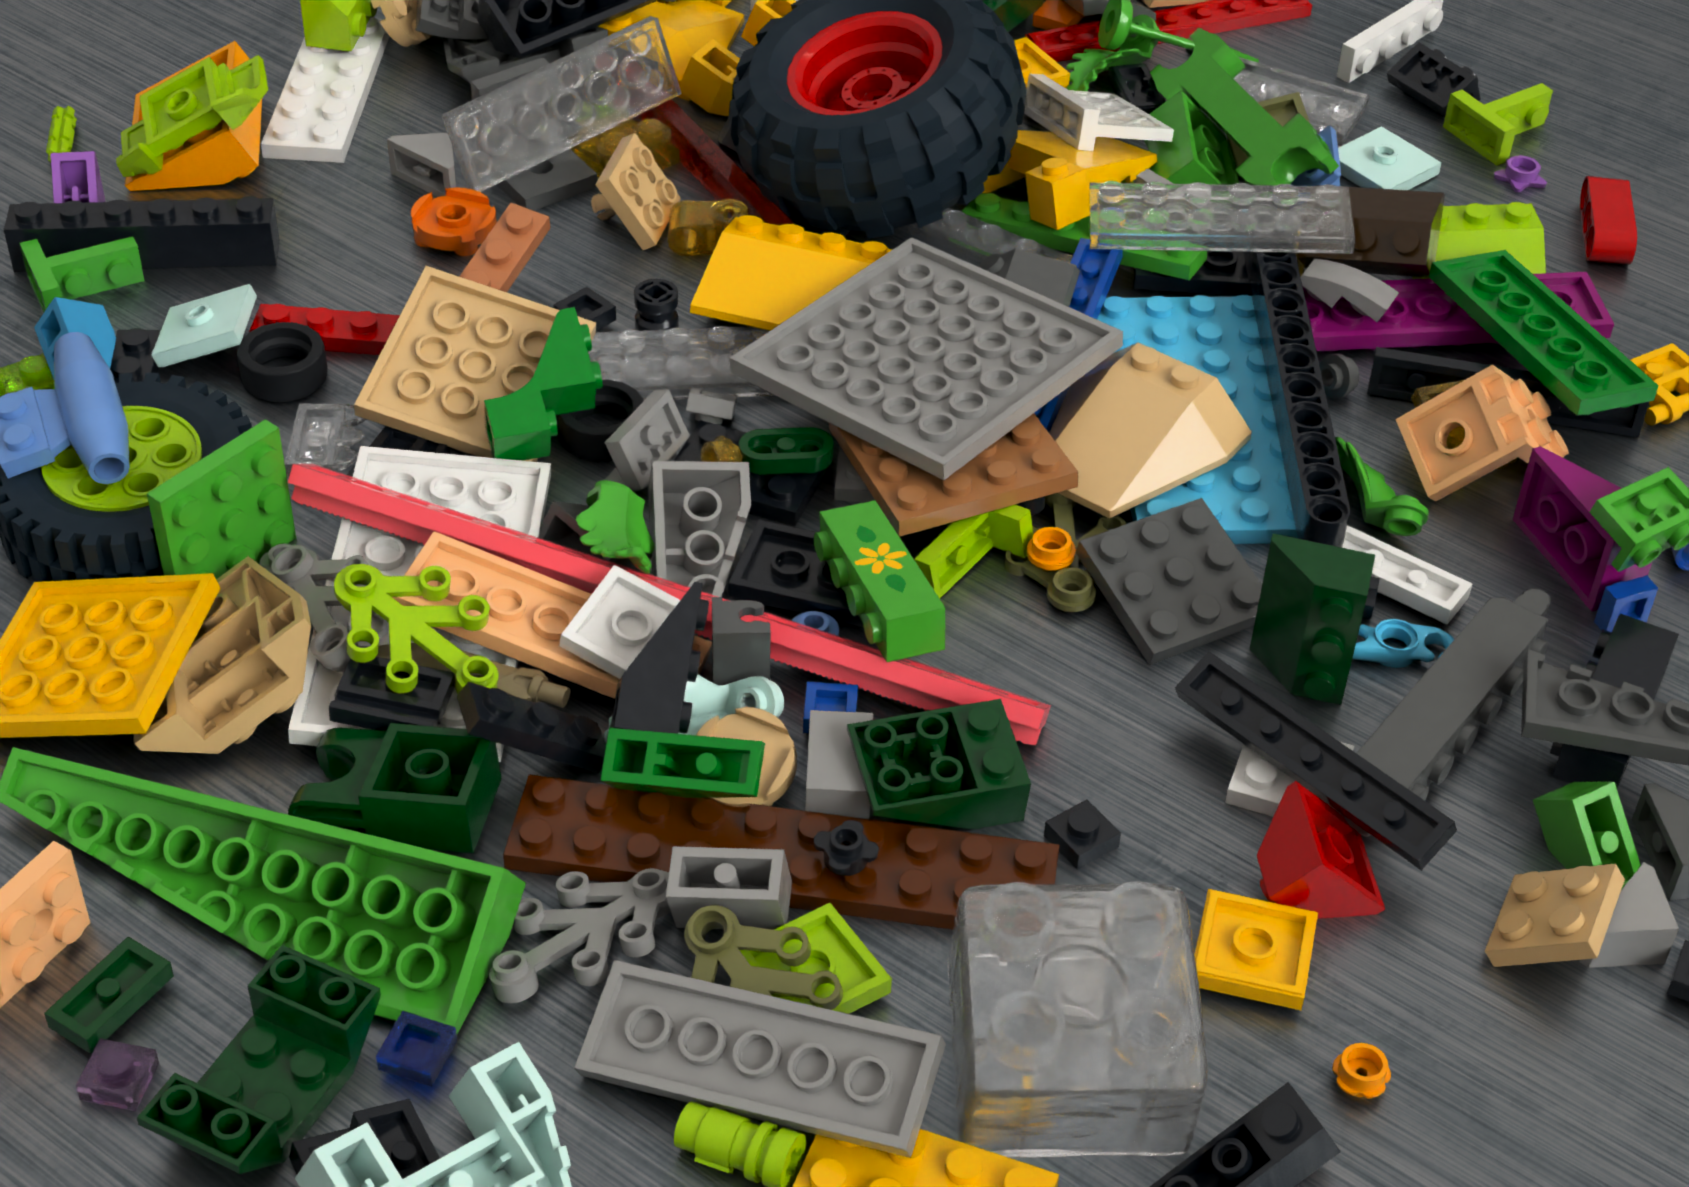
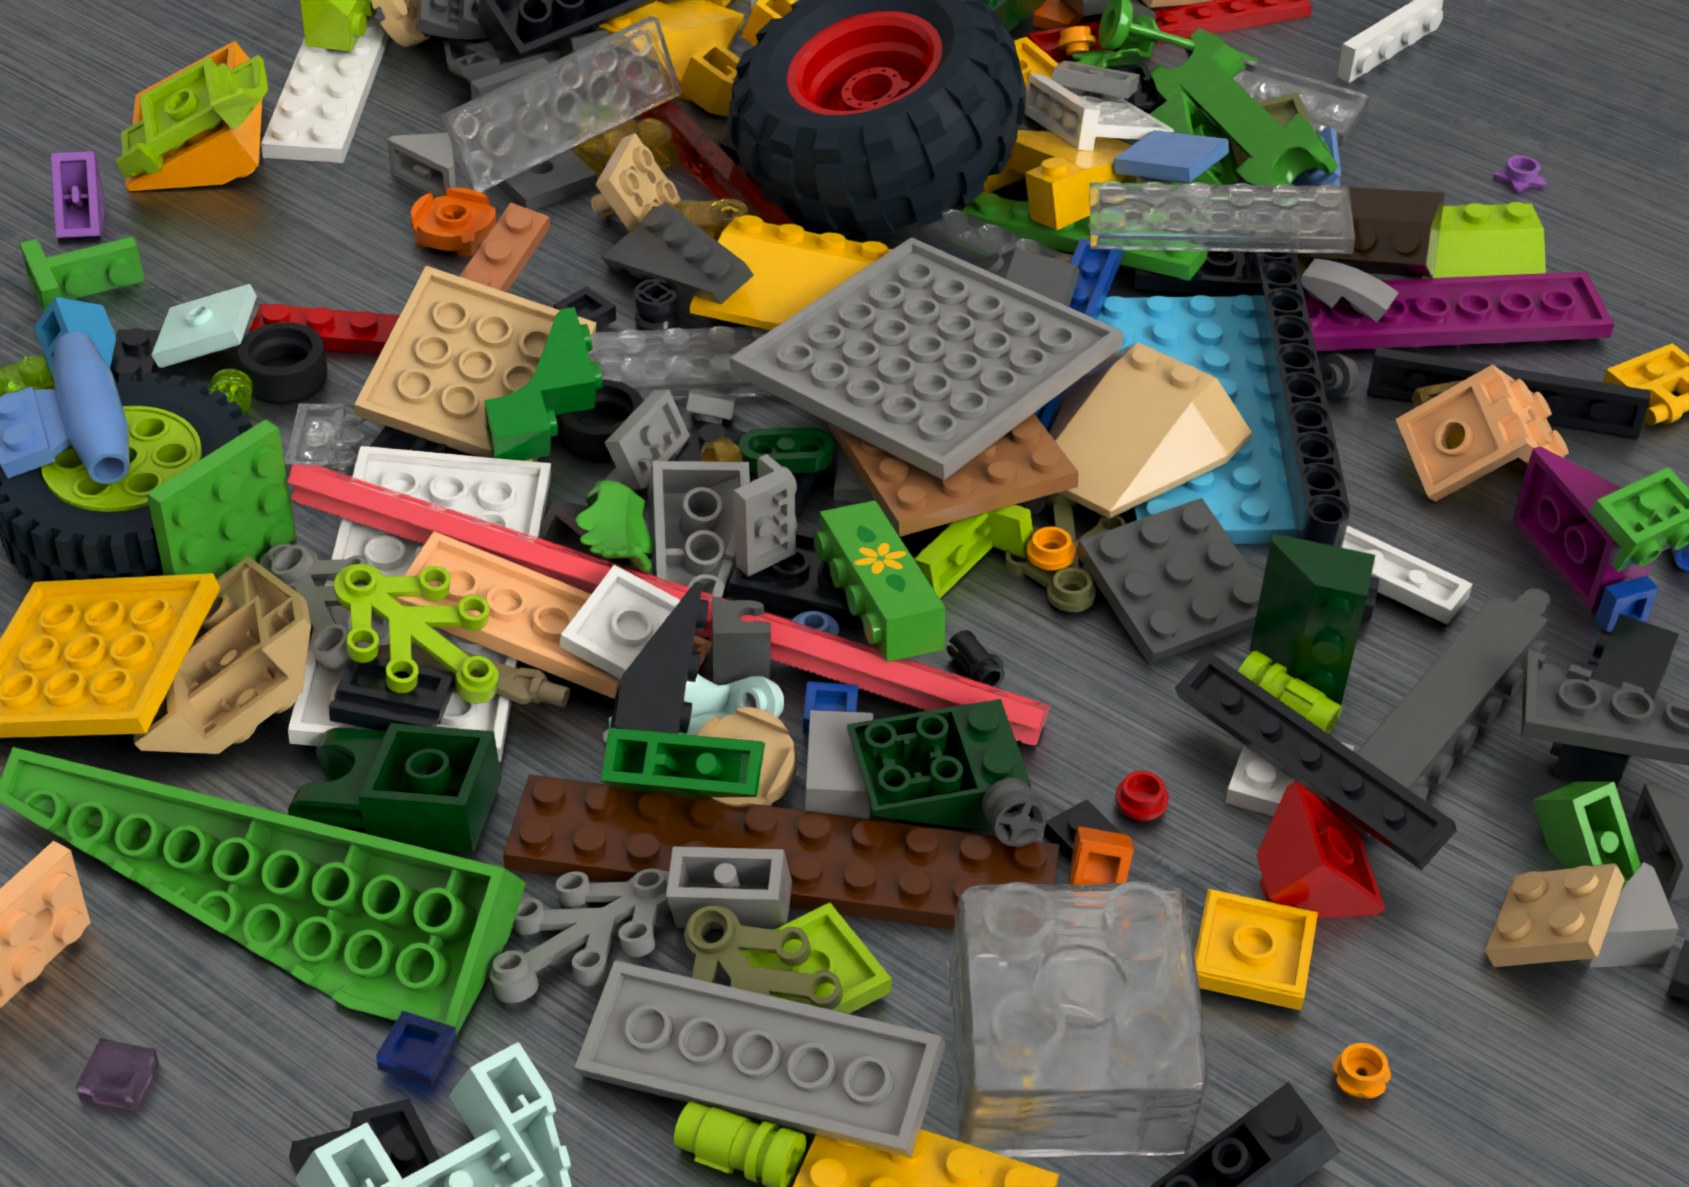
(61, 131): lime axle -> none
(109, 994): dark green plate -> none
(166, 230): black brick -> none
(232, 381): none -> clear neon green bush
(275, 1070): dark green slope -> none
(532, 727): black plate -> none
(679, 251): none -> dark grey wing
(765, 517): none -> light grey bracket
(846, 848): black plate -> none
(975, 659): none -> black pin
(1018, 825): none -> dark grey wheel
(1076, 40): none -> light orange plate
(1100, 857): none -> orange slope
(1110, 83): none -> light grey plate
(1142, 796): none -> red plate
(1171, 156): none -> medium blue tile
(1291, 691): none -> lime axle
(1379, 504): bright green plant -> none
(1386, 162): light aqua plate -> none
(1413, 635): medium azure piece -> none
(1432, 77): black bracket -> none
(1493, 125): lime bracket -> none
(1543, 333): green plate -> none
(1608, 220): red beam -> none

